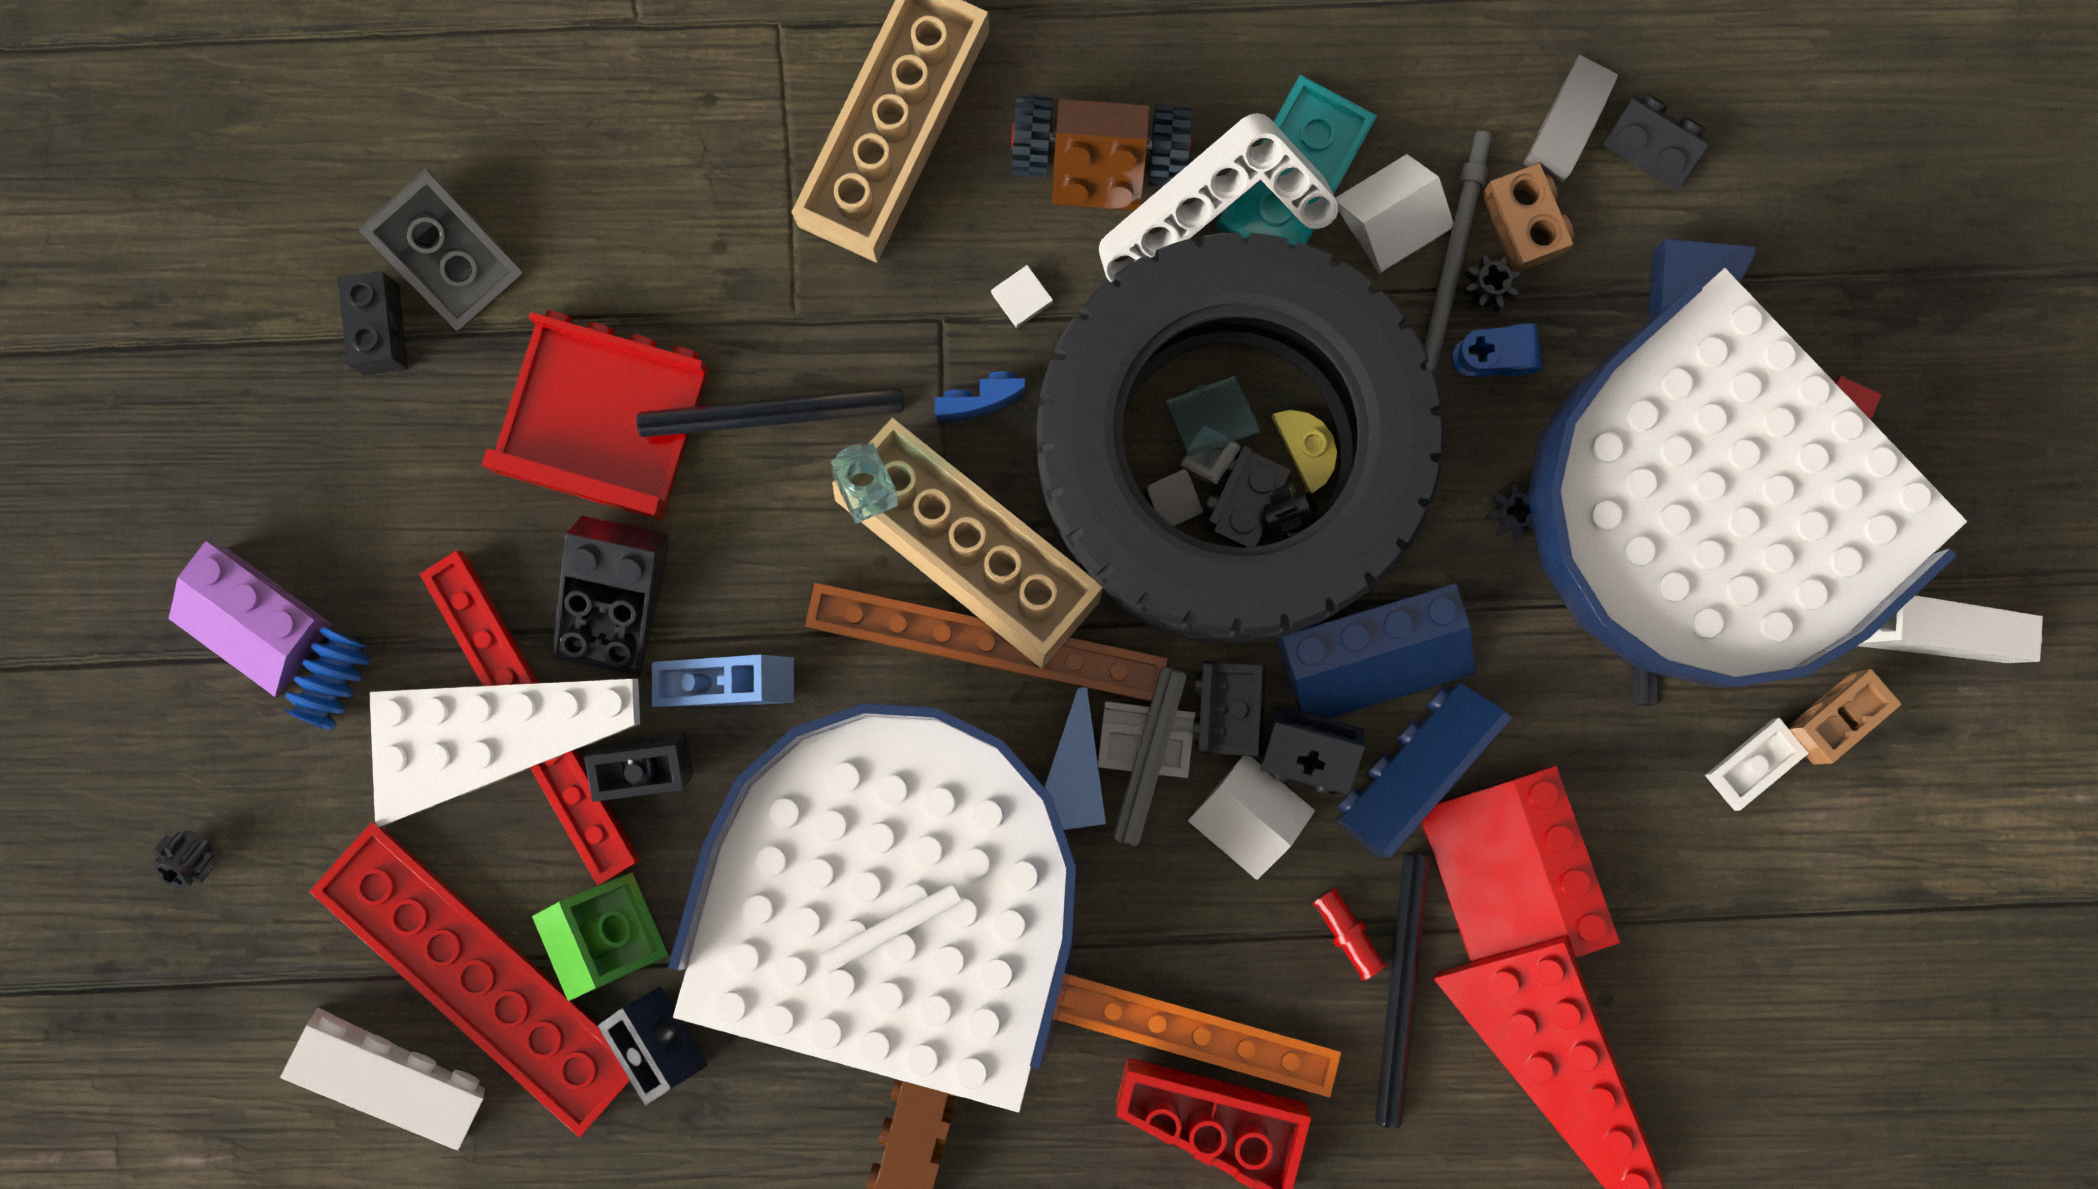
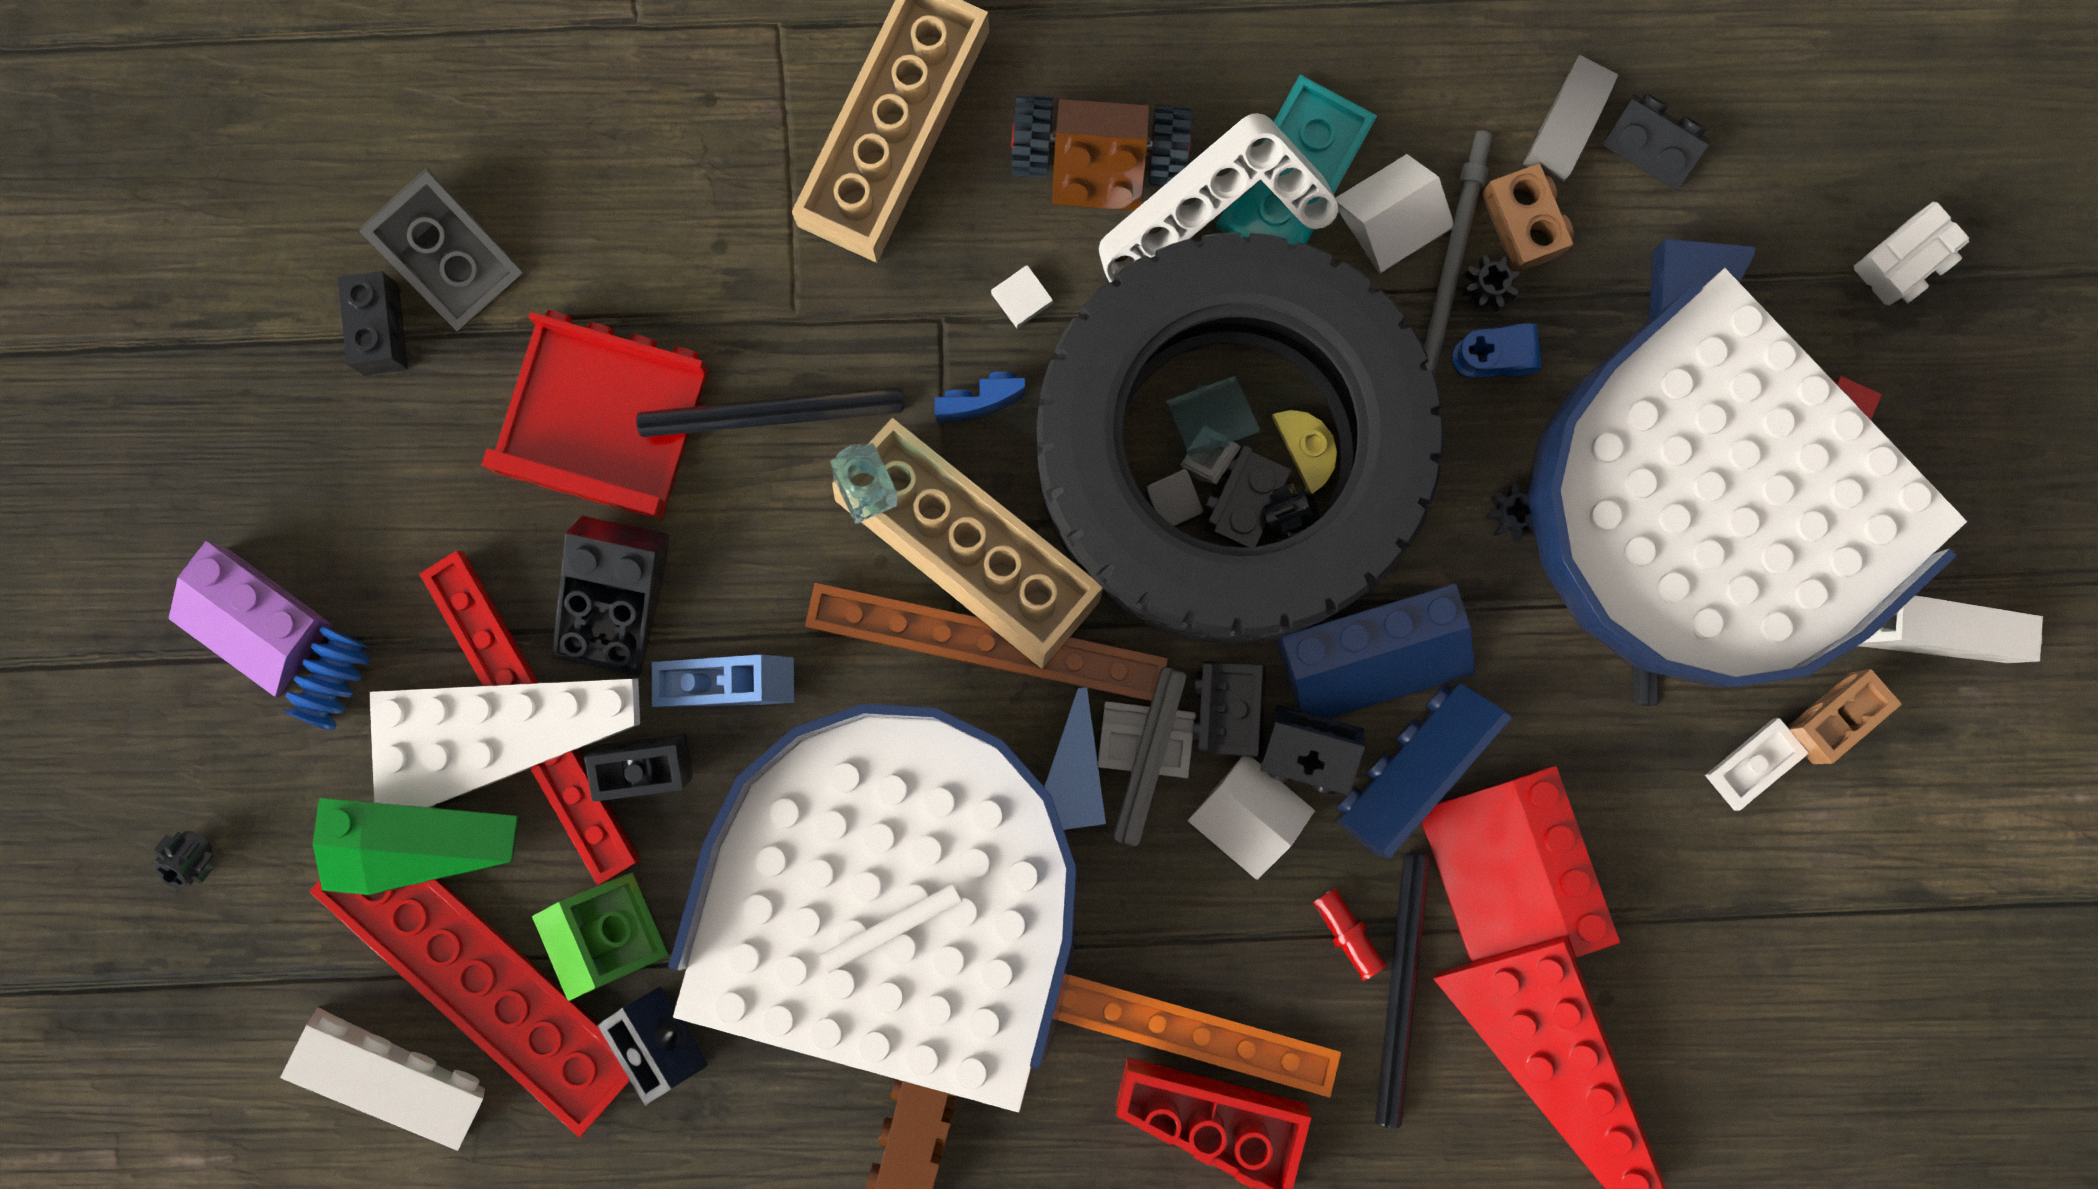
(392, 846): none -> green wedge
(1911, 254): none -> white brick

